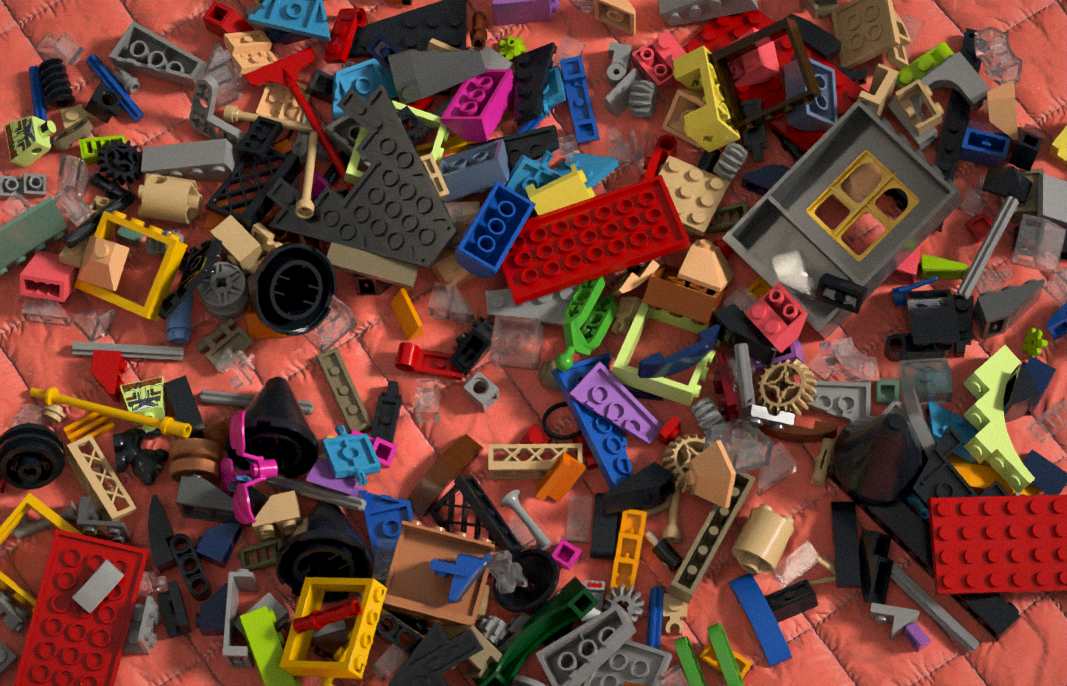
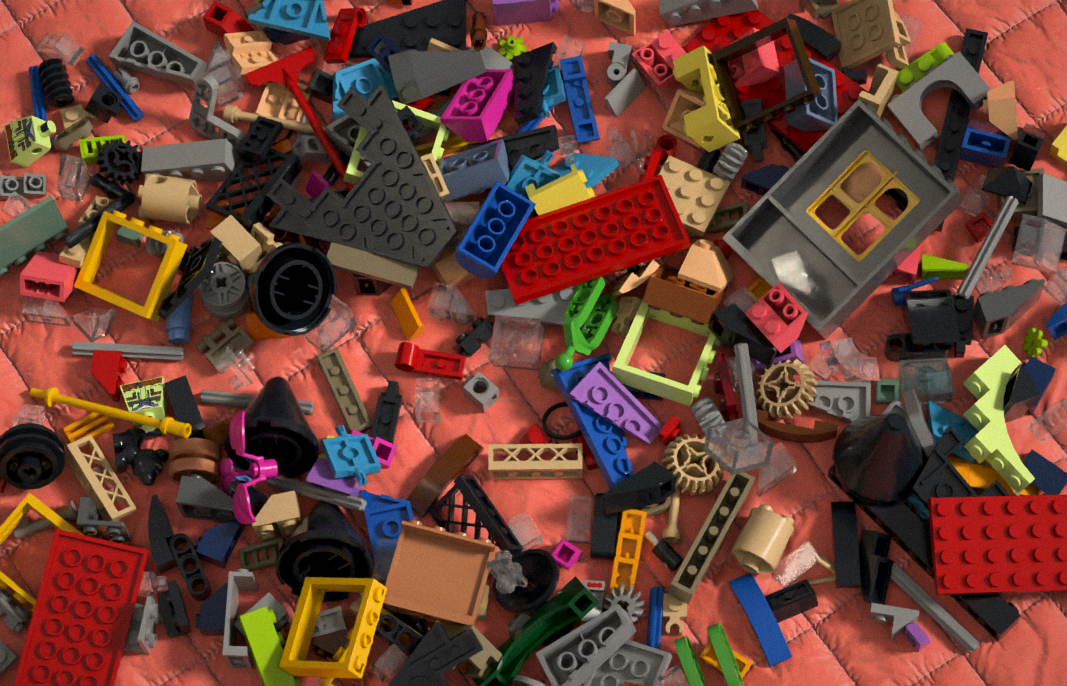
(54, 413): tan plate -> none
(72, 207): clear slope -> none
(98, 586): light grey slope -> none
(103, 263): light nougat slope -> none
(304, 206): tan piece -> none
(318, 619): red pin -> none
(465, 571): blue piece -> none
(471, 351): black slope -> none
(494, 630): light grey gear -> none
(512, 501): light grey piece -> none
(559, 478): orange panel -> none
(643, 98): light grey gear -> none
(658, 366): dark blue slope -> none
(712, 475): light nougat slope -> none
(759, 415): piece -> none
(819, 475): tan pin -> none
(841, 293): black slope -> none
(911, 90): tan window -> none
(996, 55): clear brick -> none

